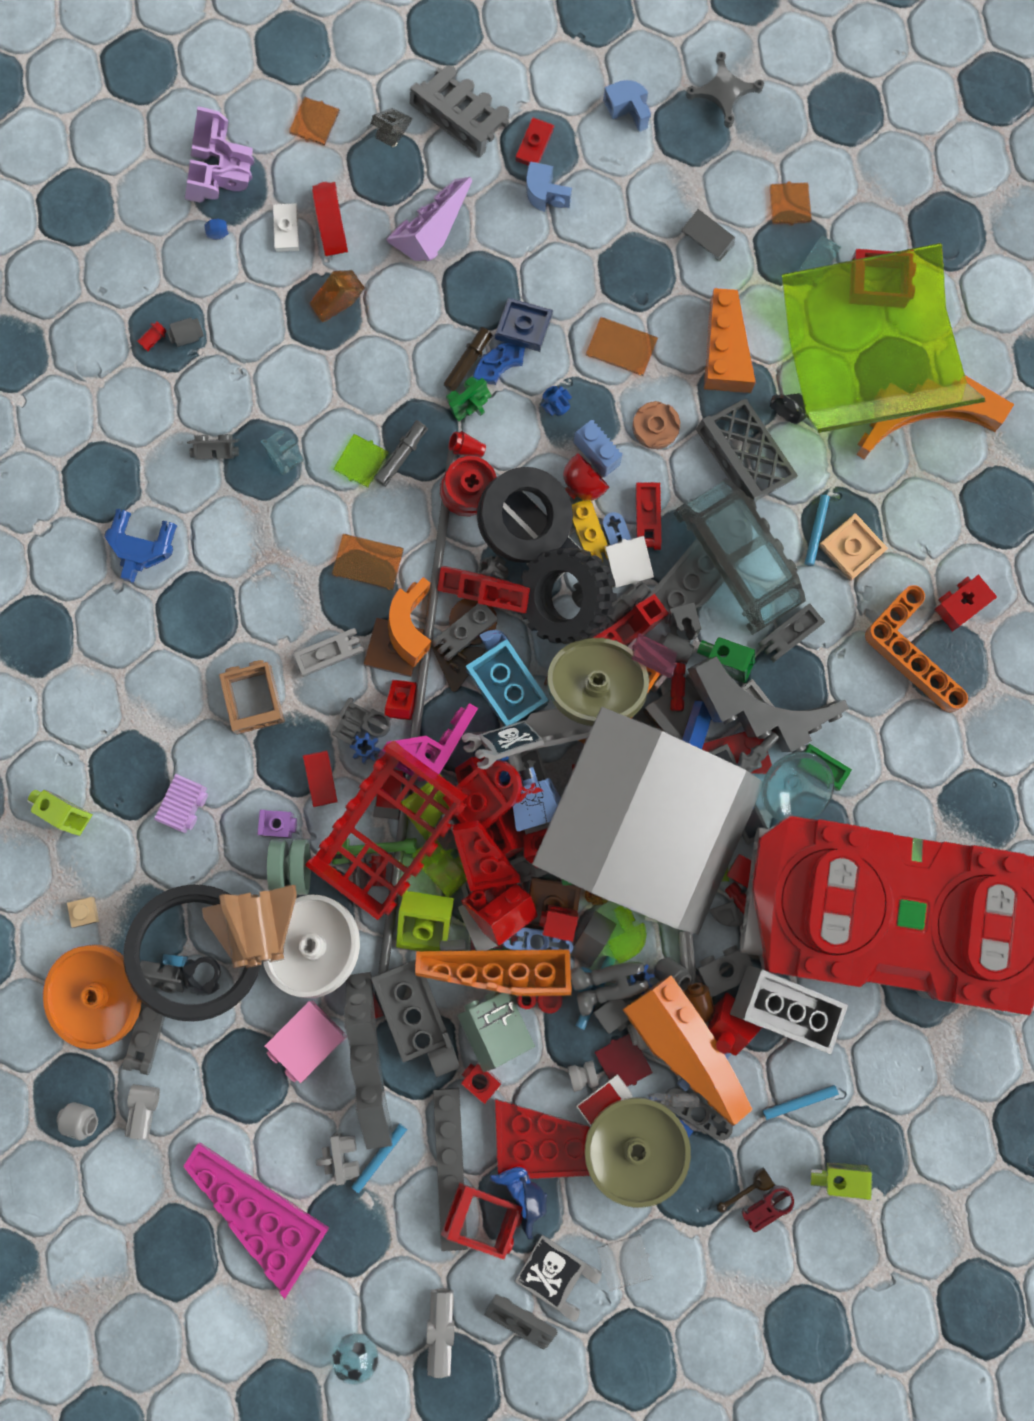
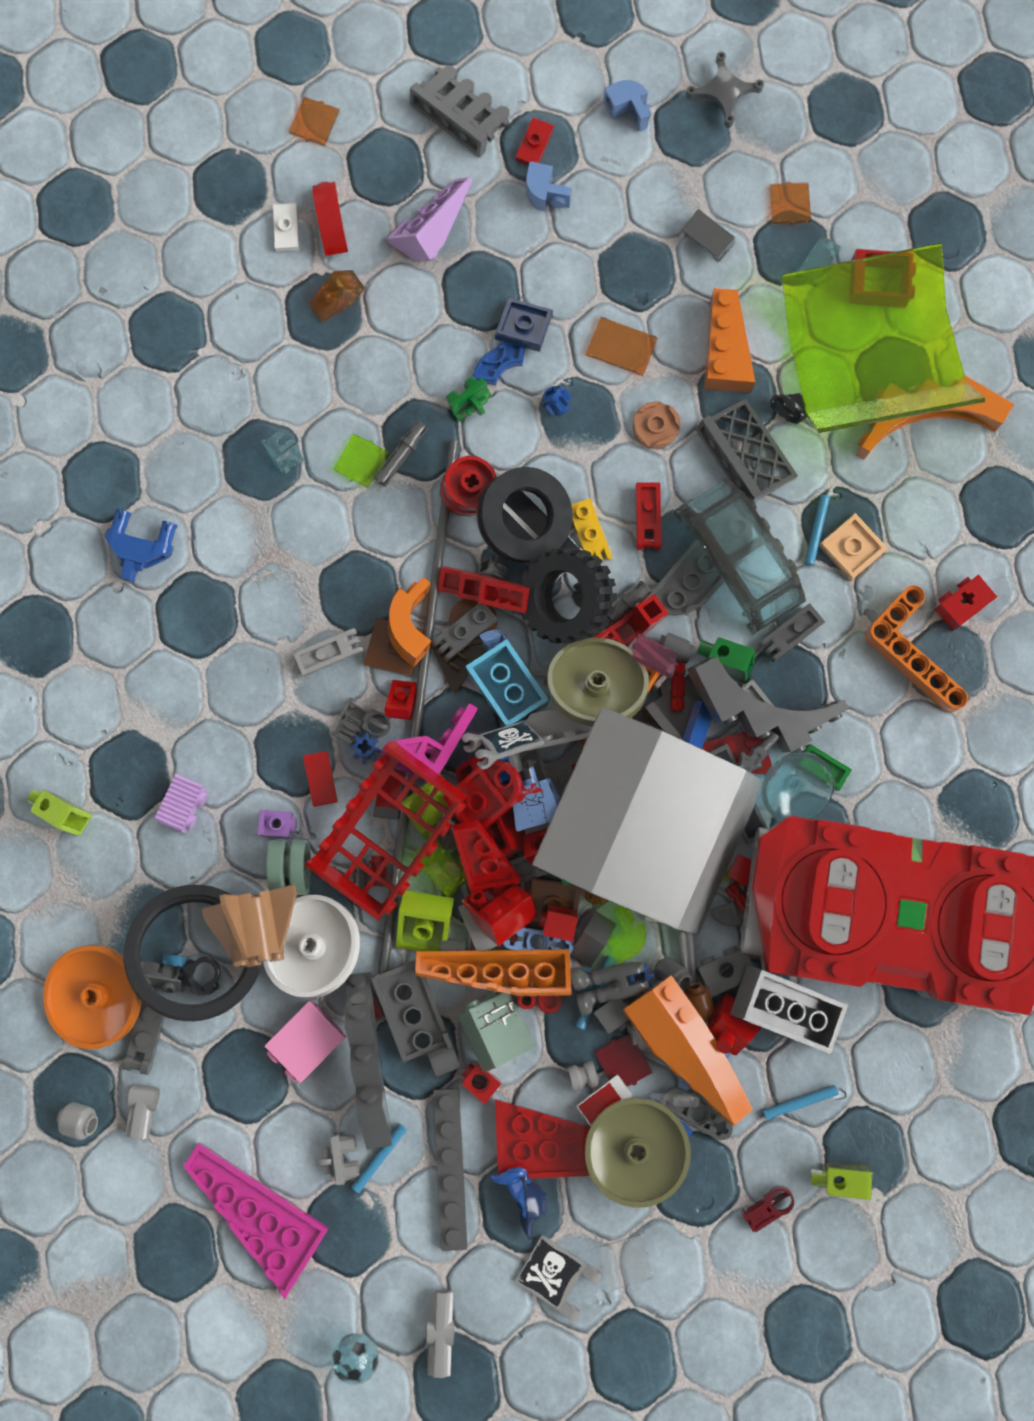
(82, 912): tan plate -> none
(152, 336): red pin -> none
(185, 331): dark grey brick -> none
(216, 229): blue tile -> none
(223, 445): dark grey hinge -> none
(234, 160): lavender piece -> none
(258, 721): medium nougat window -> none
(368, 561): clear orange piece -> none
(390, 126): clear smoke slope -> none
(407, 845): bright green hinge -> none
(459, 1211): red window -> none
(466, 445): red cone -> none
(468, 358): dark brown axle -> none
(520, 1321): dark grey hinge -> none
(583, 480): red cylinder -> none
(598, 448): medium blue brick -> none
(610, 535): medium blue beam -> none
(629, 561): white piece -> none
(684, 618): dark grey hinge -> none
(761, 1181): dark brown hinge -> none

